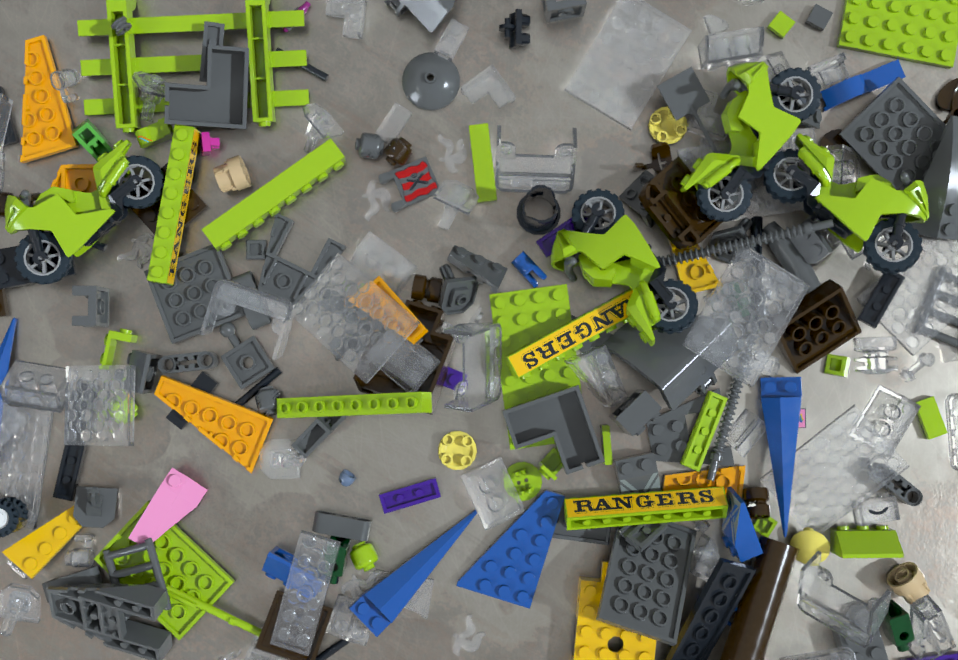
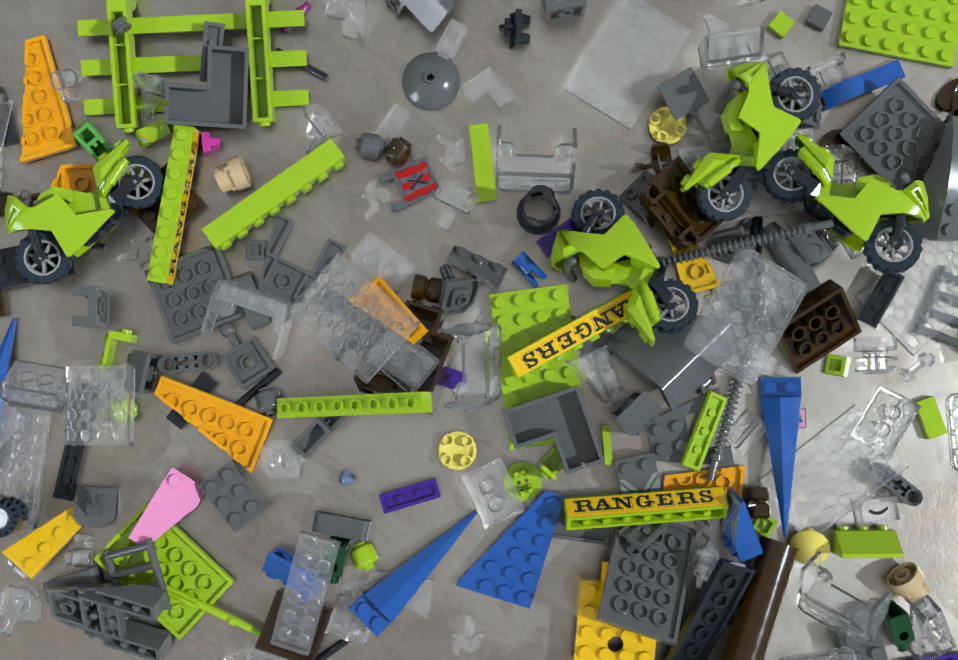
(234, 495): none -> dark grey brick

